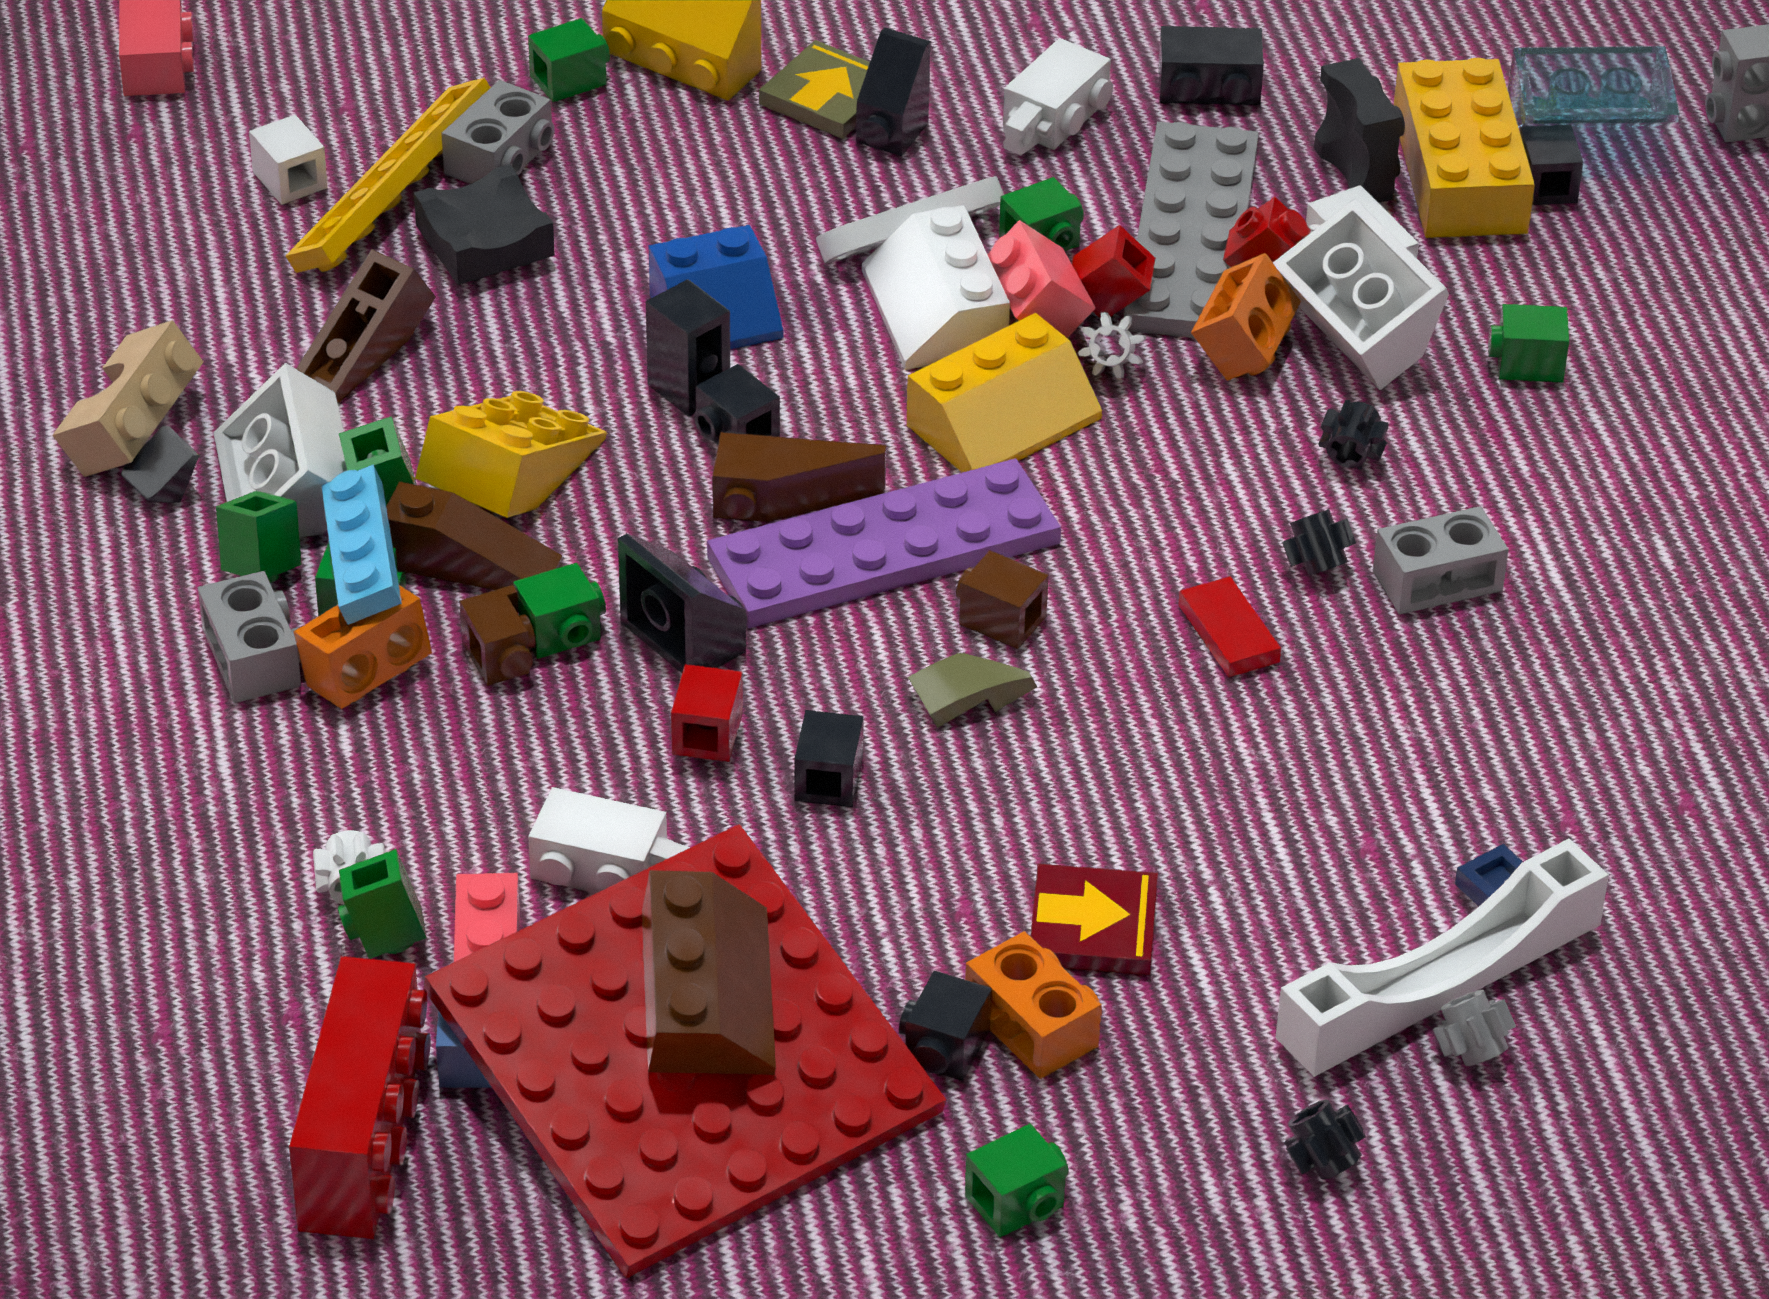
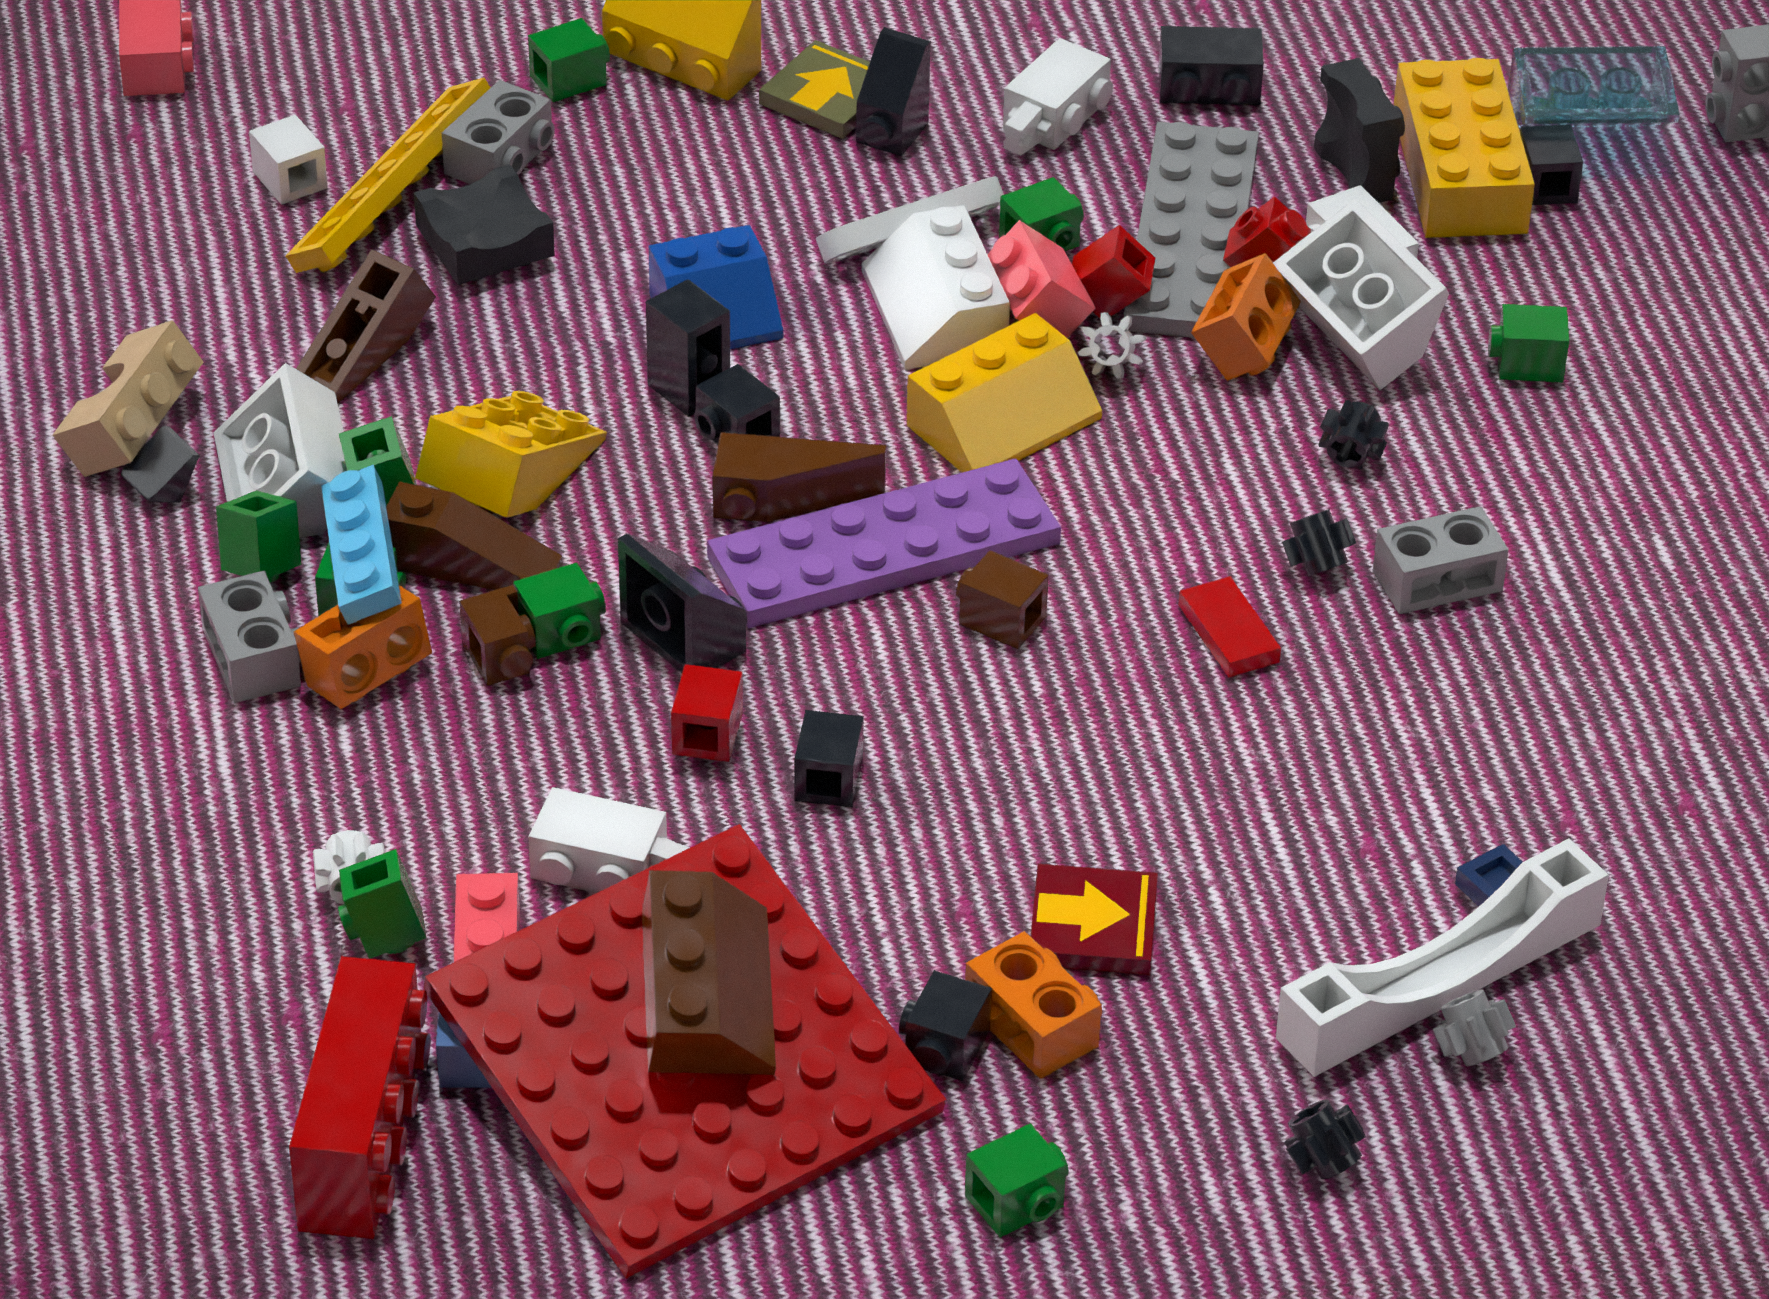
(966, 681): olive slope -> none

